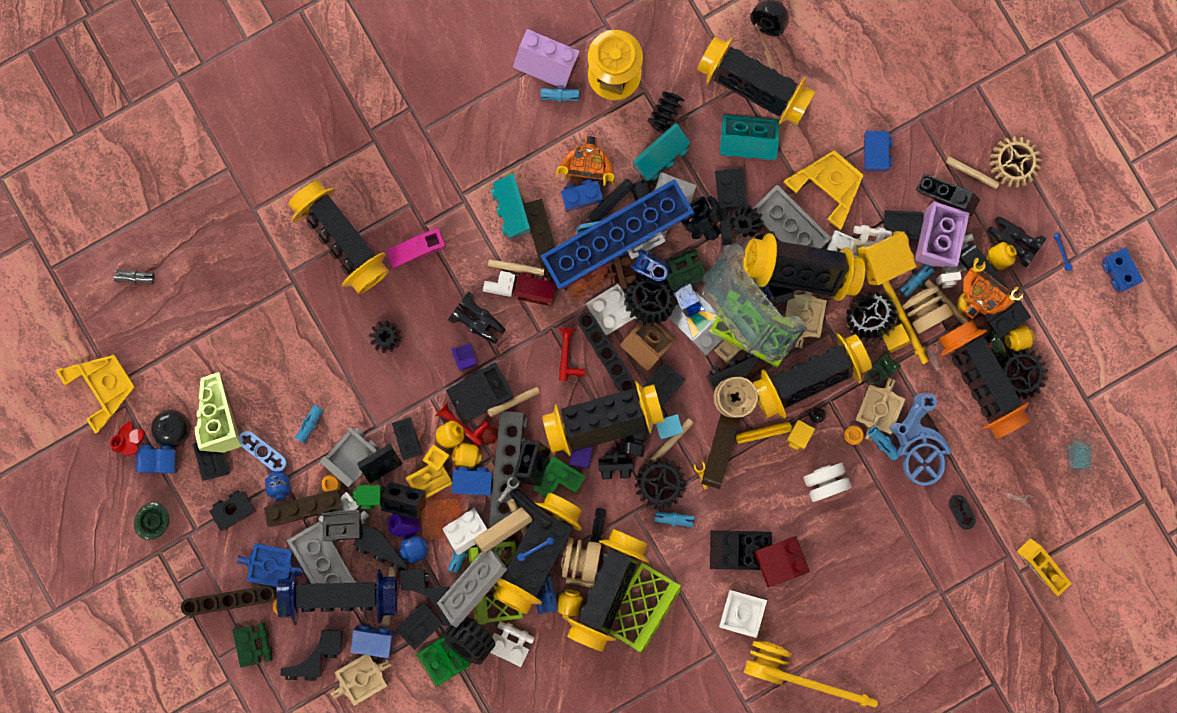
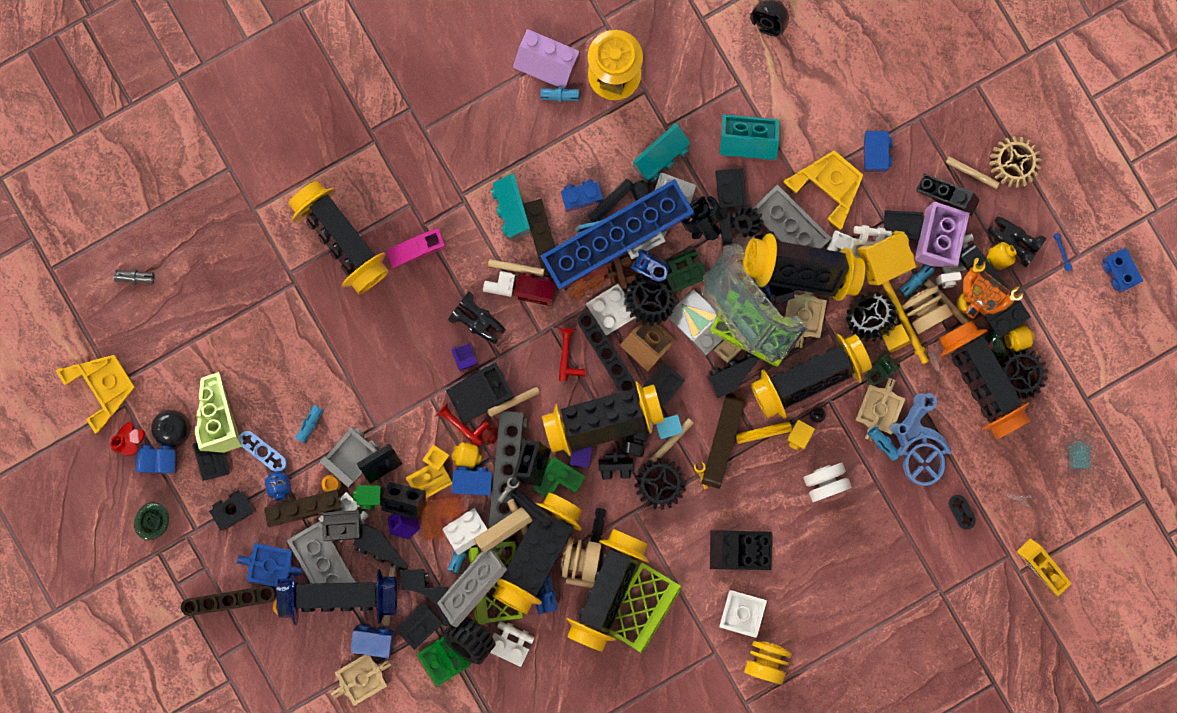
(246, 645): dark green plate -> none
(329, 644): black arch -> none
(381, 331): black gear -> none
(407, 438): black brick -> none
(413, 549): blue head -> none
(450, 434): yellow head -> none
(521, 557): blue hinge -> none
(570, 603): yellow head -> none
(587, 163): torso -> none
(664, 111): black piece -> none
(674, 519): dark azure pin -> none
(688, 300): clear blue brick -> none
(746, 396): tan wheel -> none
(755, 81): black brick -> none
(782, 561): dark red slope -> none
(853, 435): light orange plate -> none
(862, 699): yellow bar -> none

